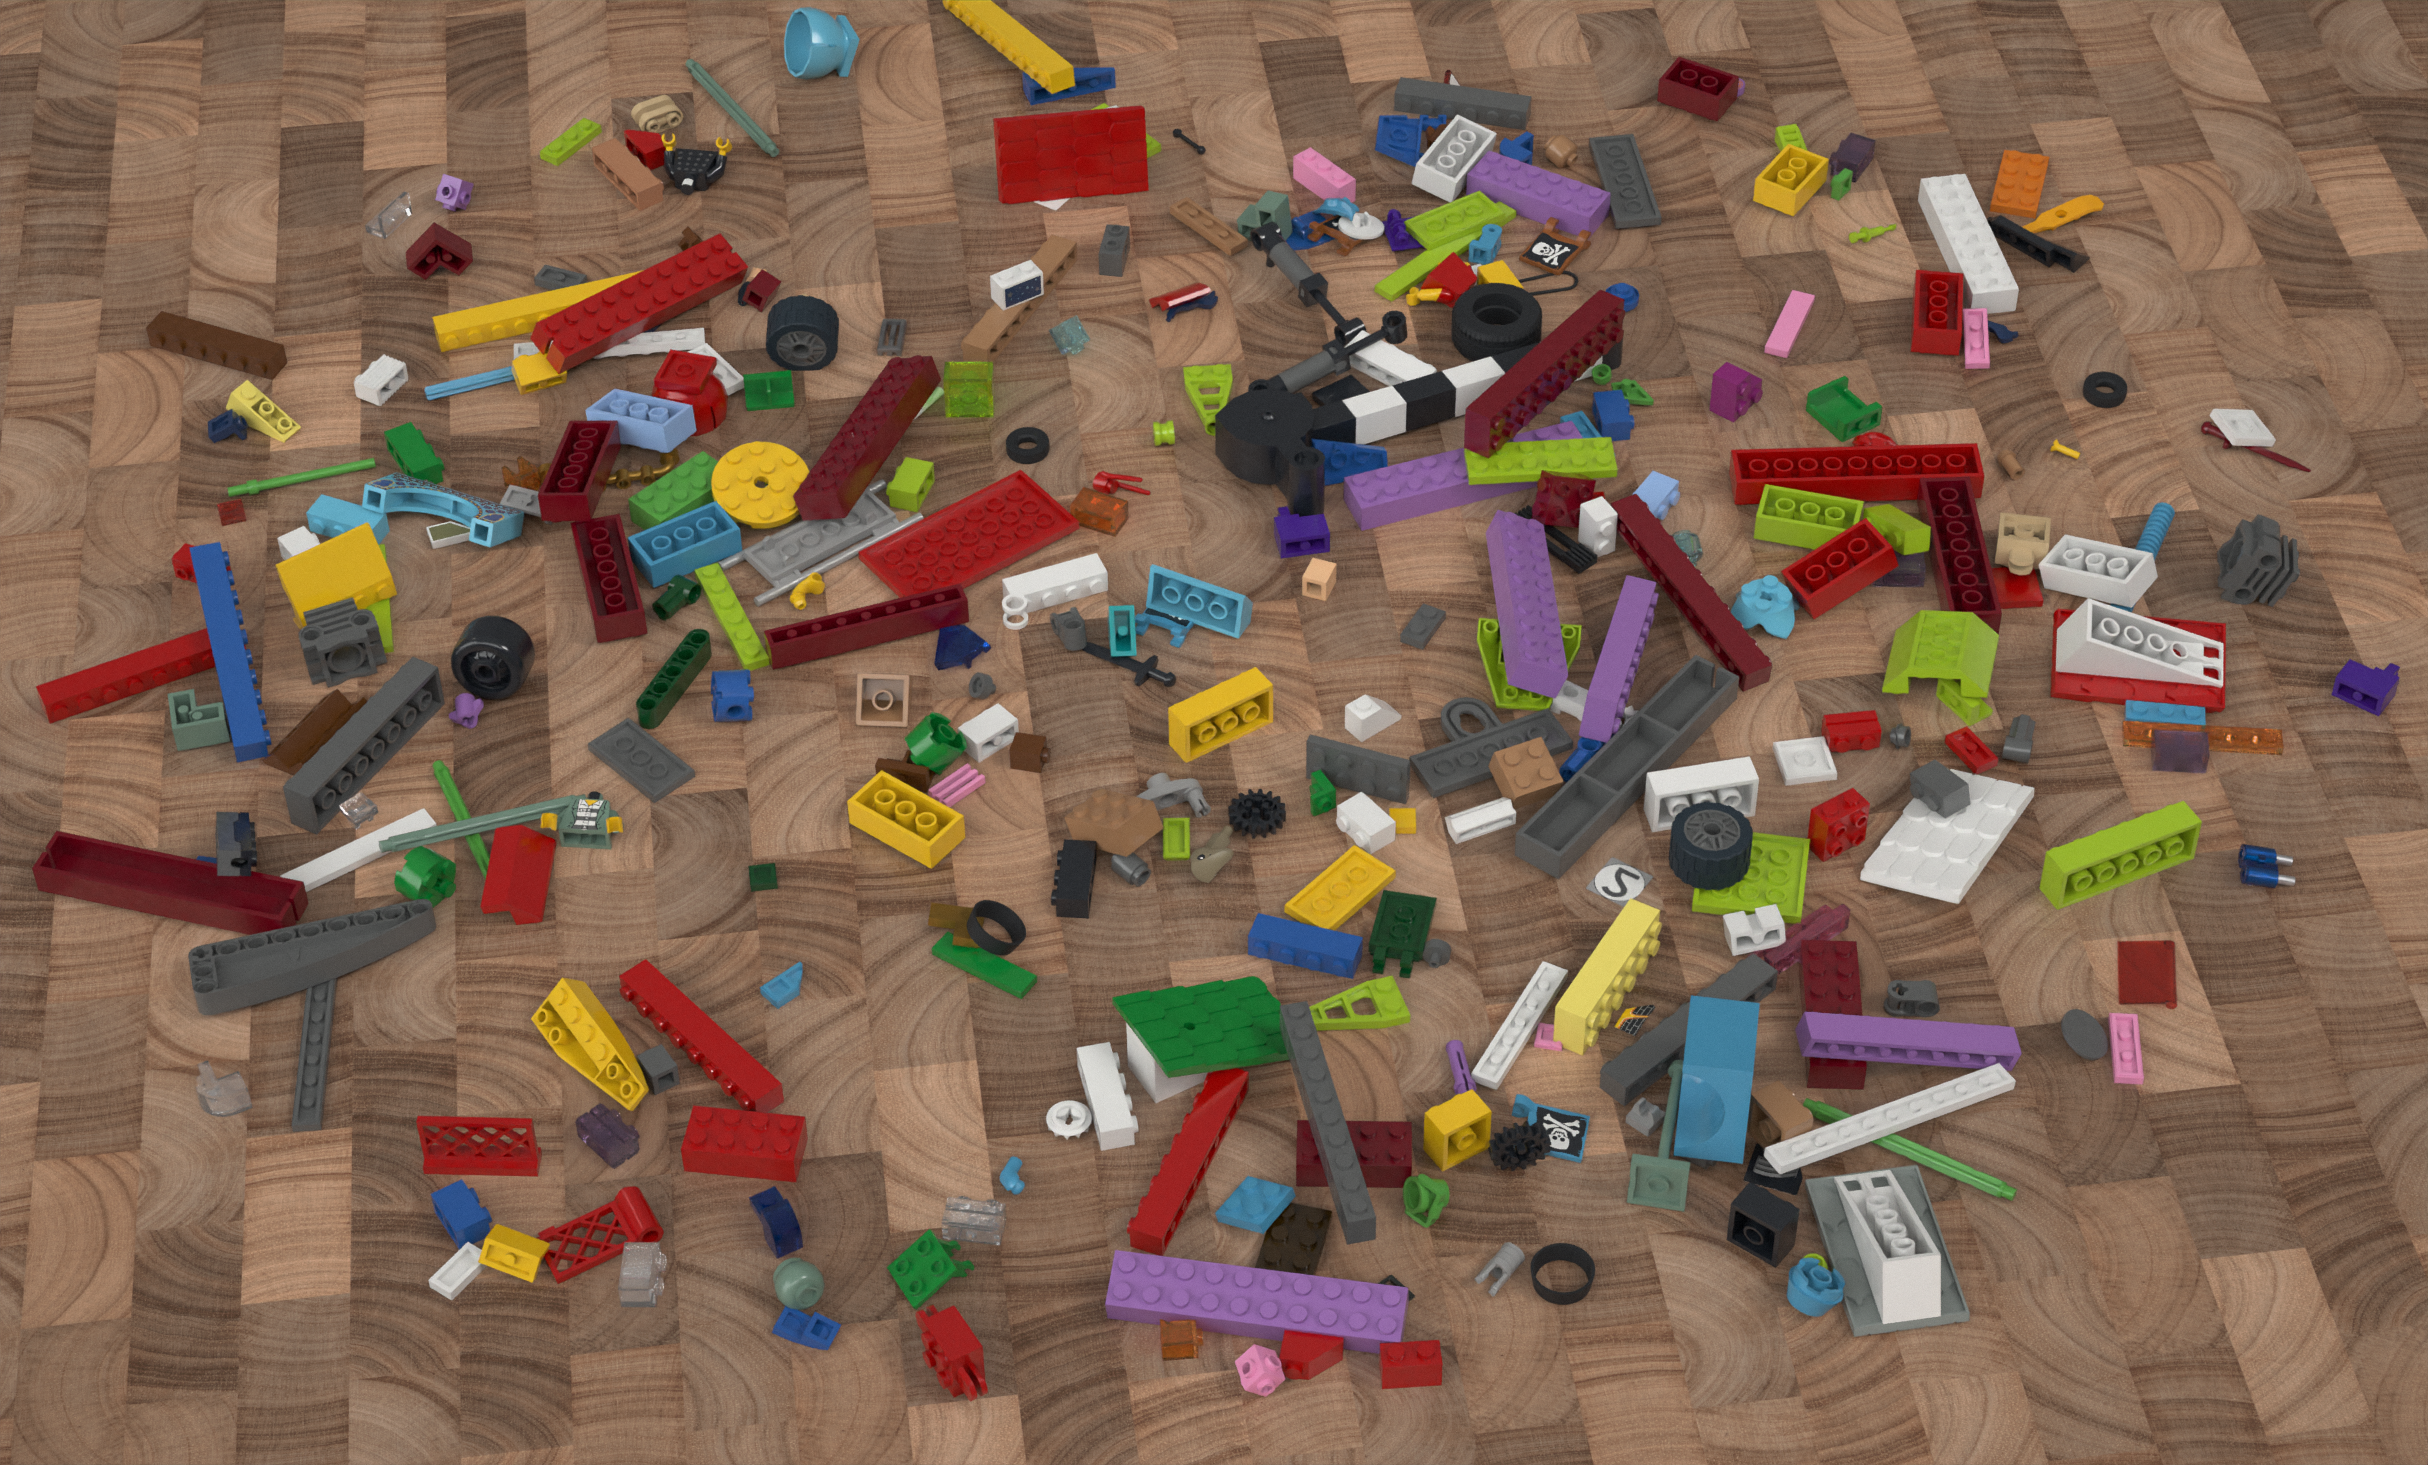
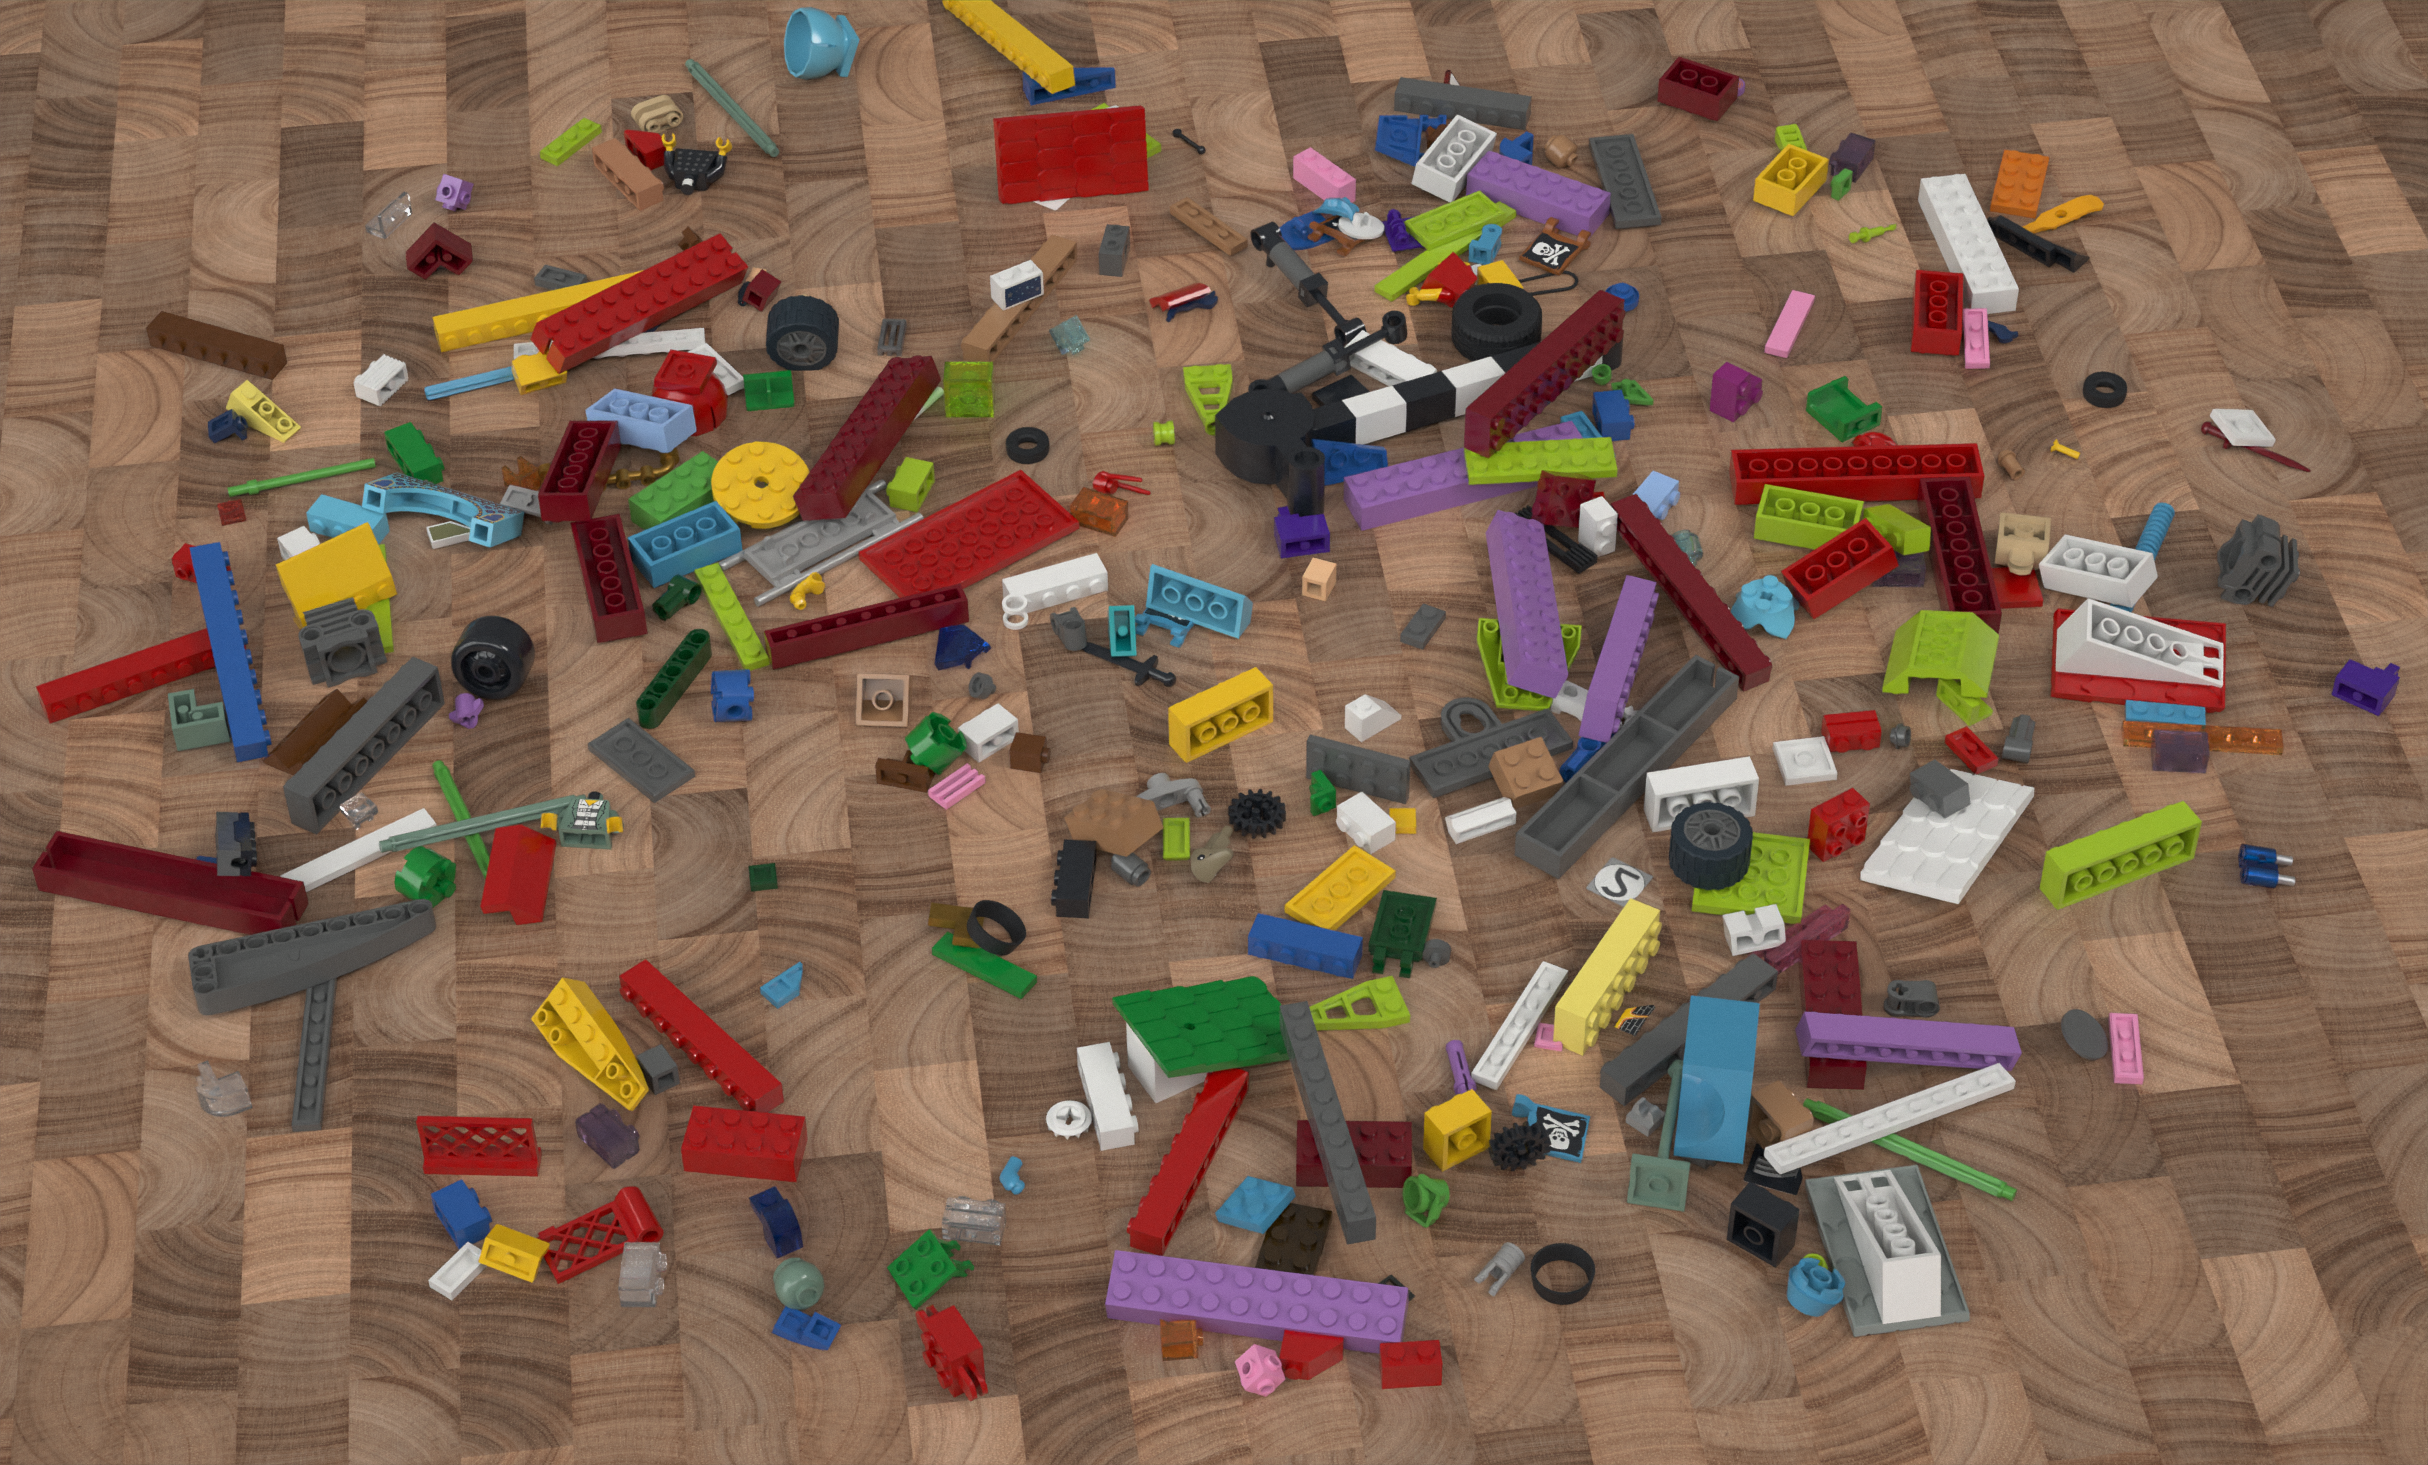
(906, 819): yellow brick -> none
(1269, 208): sand green brick -> none
(2147, 973): clear red piece -> none

